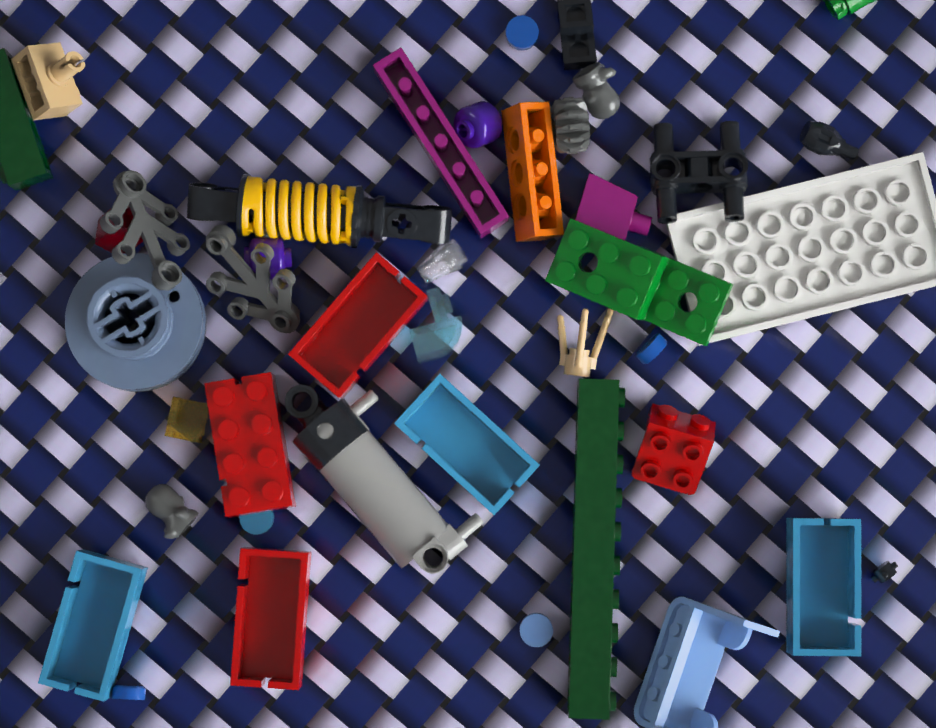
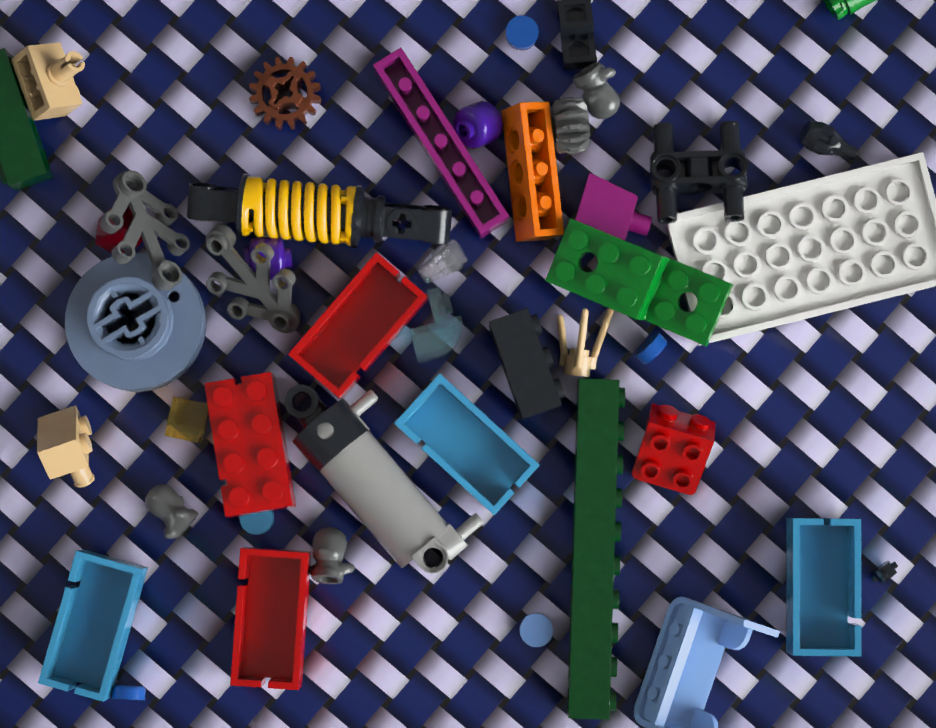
(65, 445): none -> tan brick
(276, 105): none -> copper gear
(328, 551): none -> dark grey animal
(526, 363): none -> black brick

